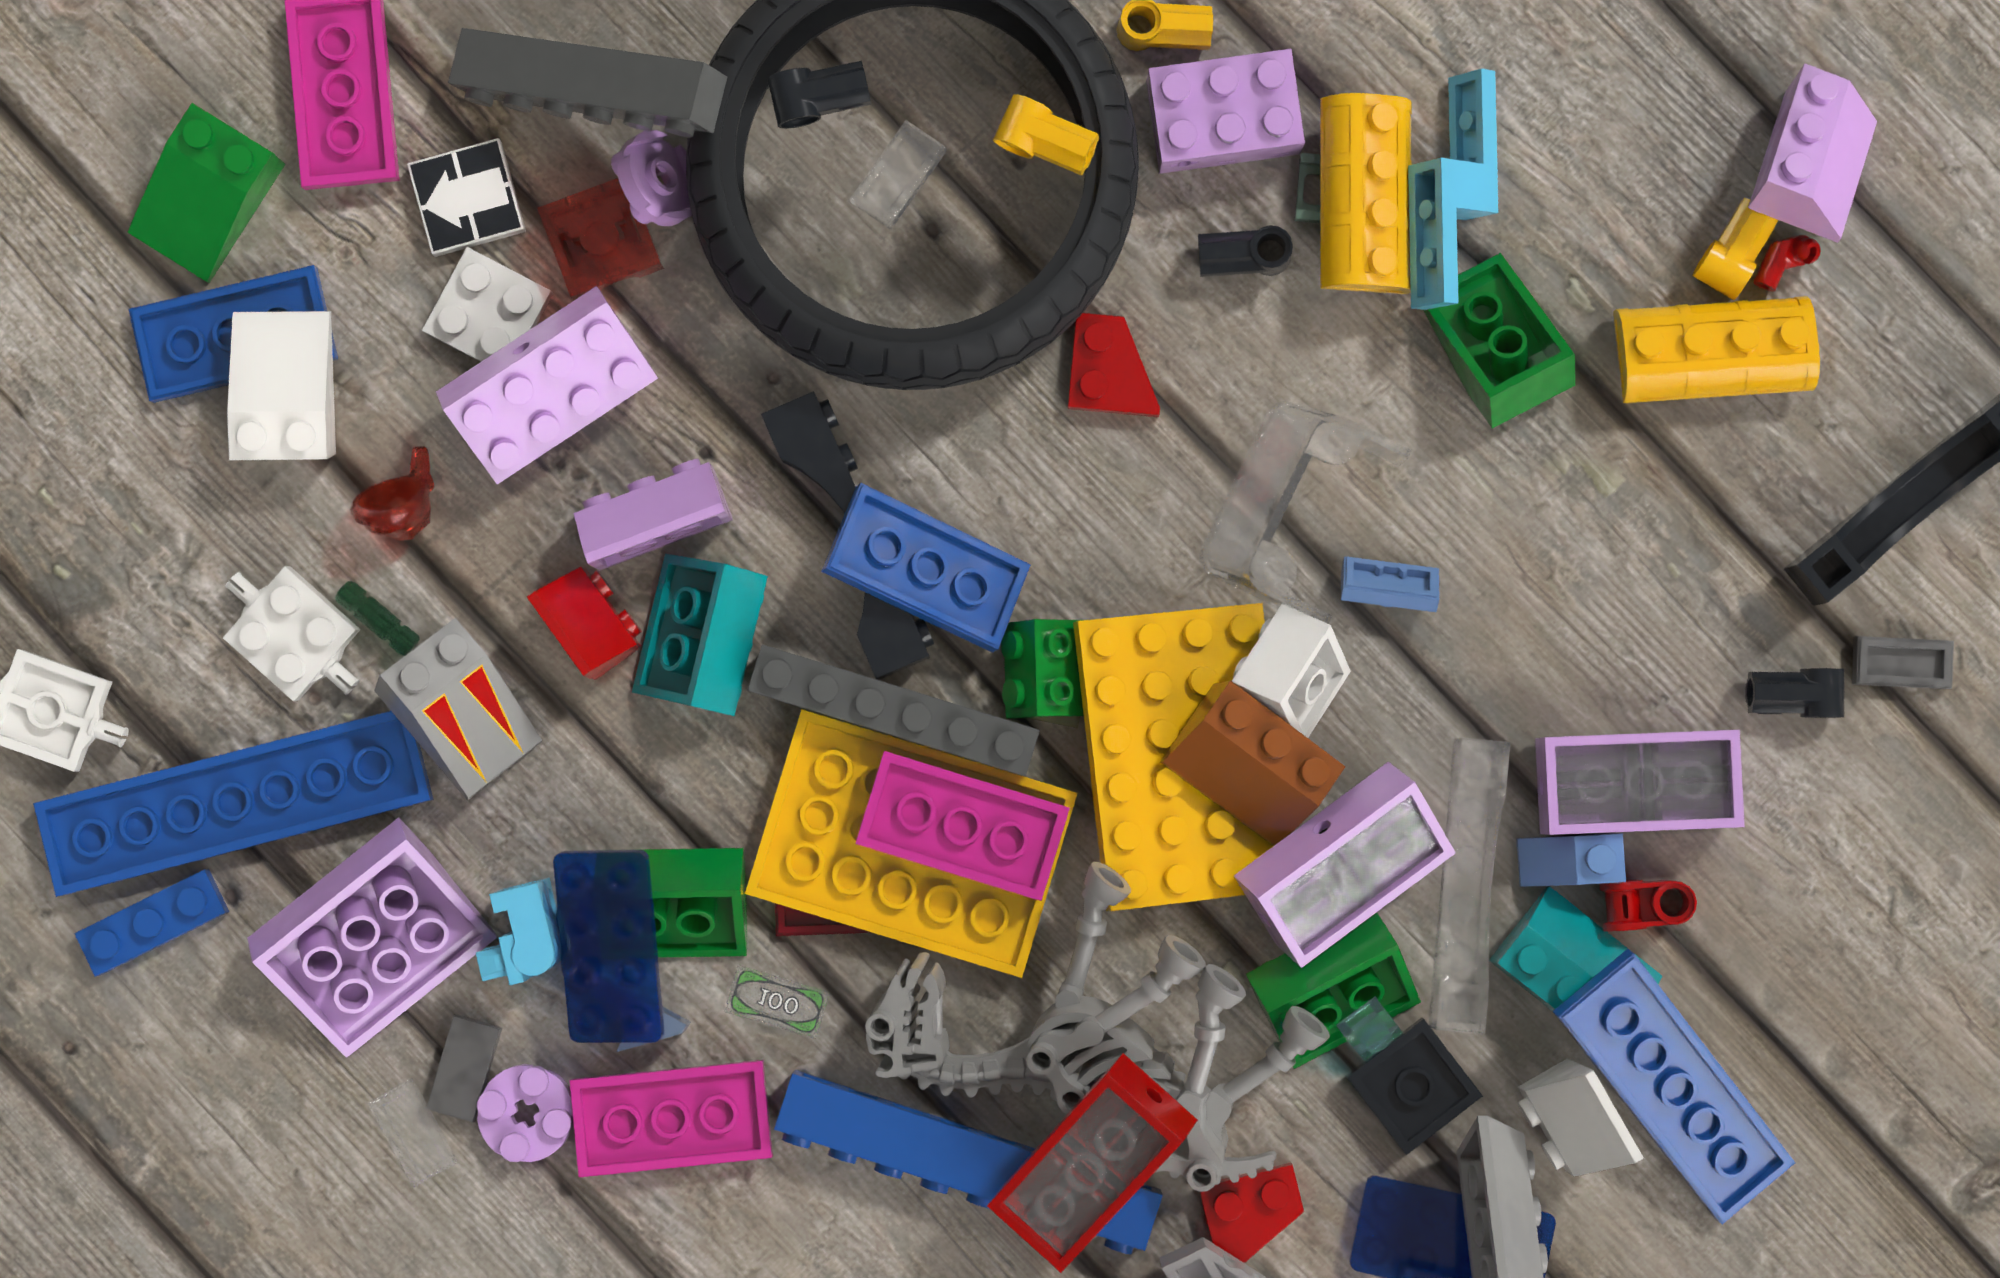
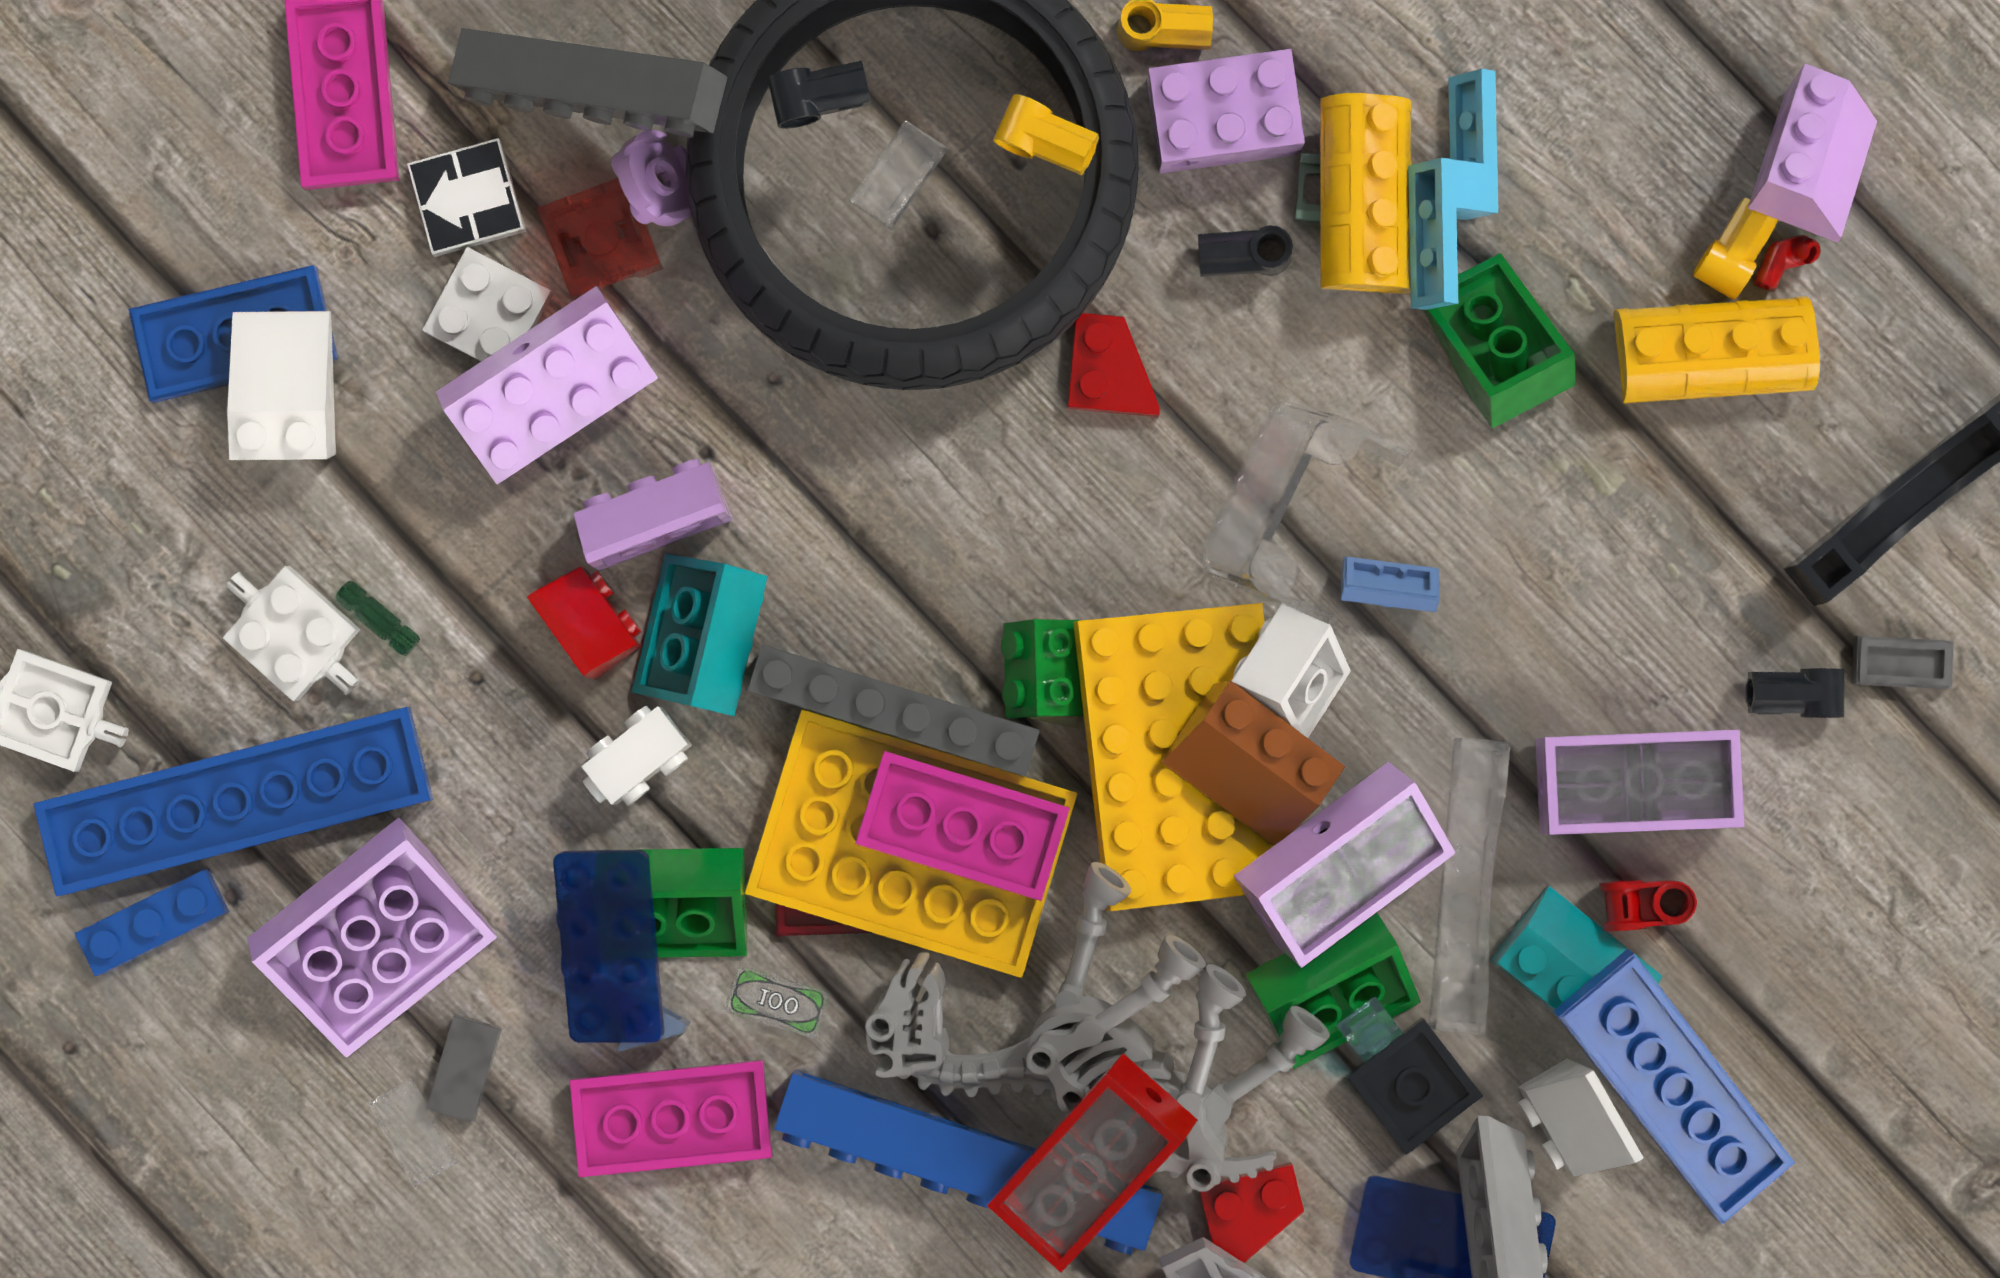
(203, 192): green slope -> none
(400, 504): clear red hat -> none
(458, 708): light grey slope -> none
(499, 1104): lavender plate -> none
(534, 938): medium azure hips -> none
(624, 765): none -> white brick
(807, 444): black arch -> none
(926, 567): blue tile -> none
(1571, 860): medium blue slope -> none

